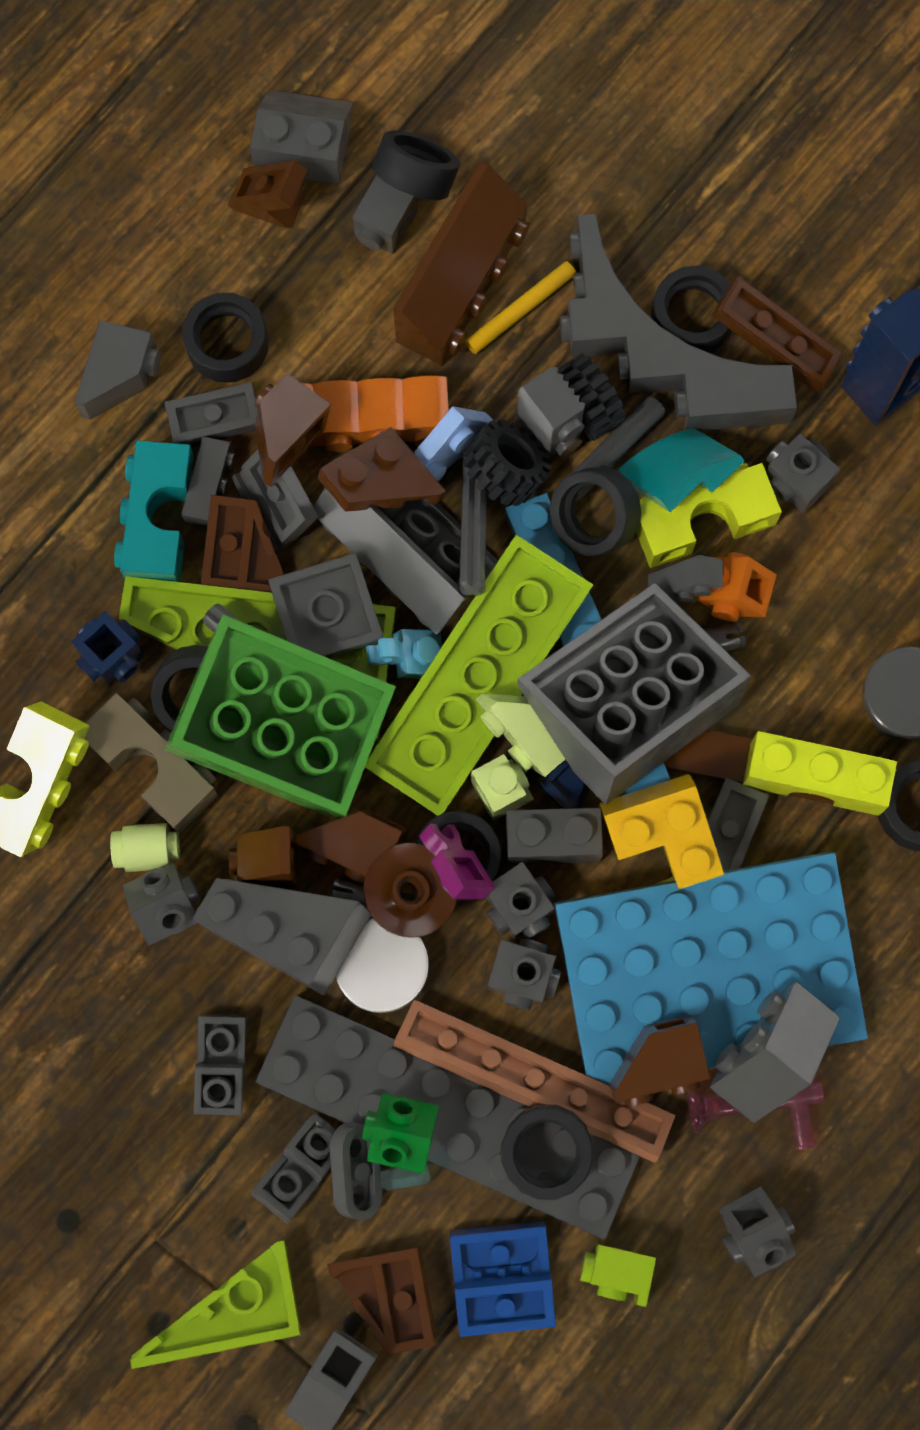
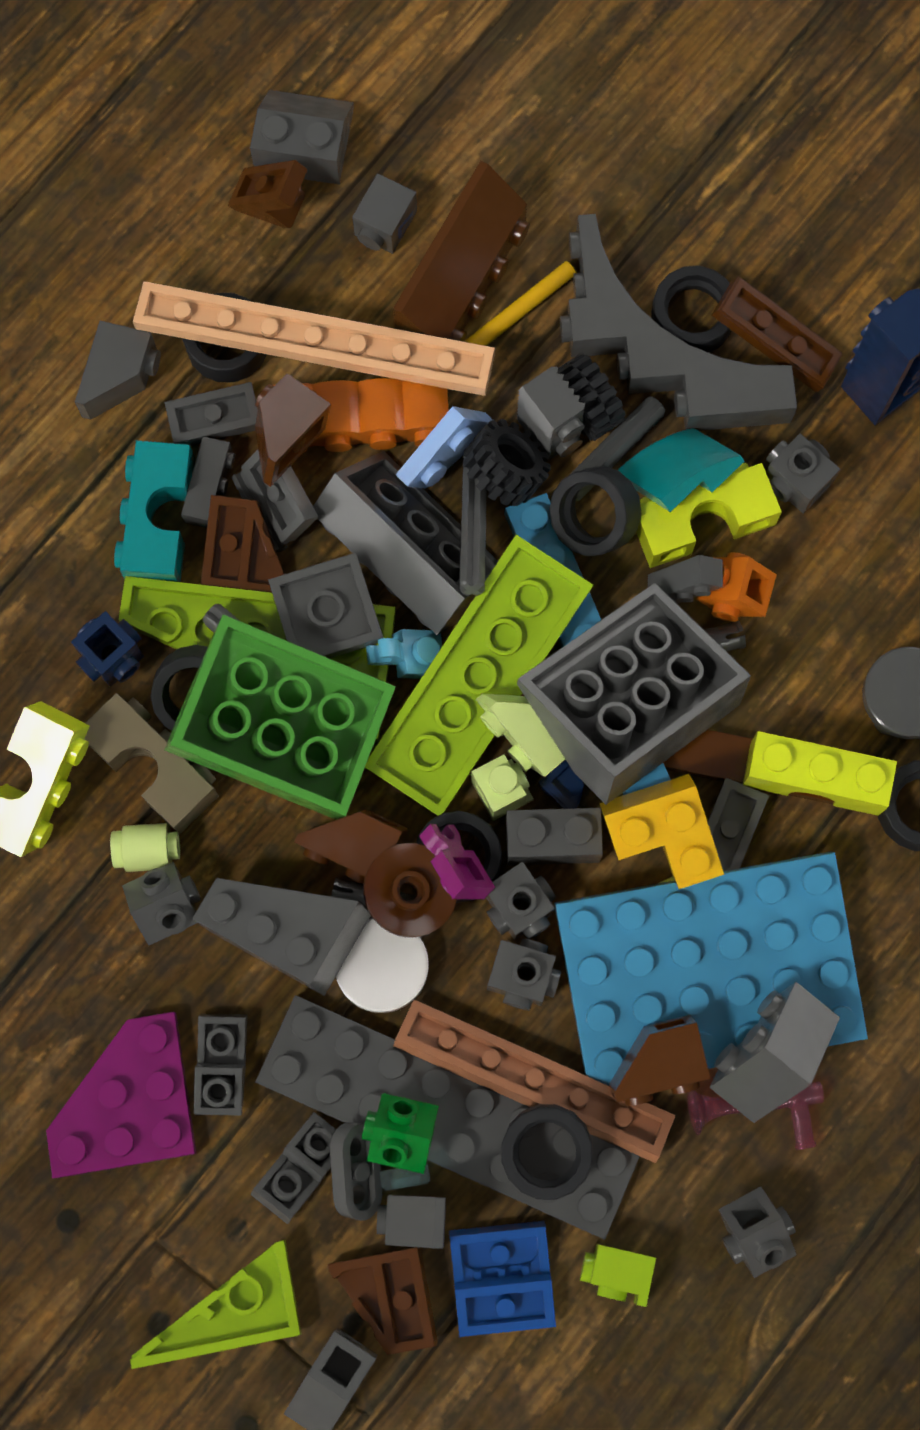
(128, 1104): none -> magenta plate
(265, 858): reddish brown slope -> none
(314, 338): none -> light nougat plate
(379, 474): reddish brown wing -> none
(412, 1221): none -> dark grey slope
(415, 165): black tyre -> none

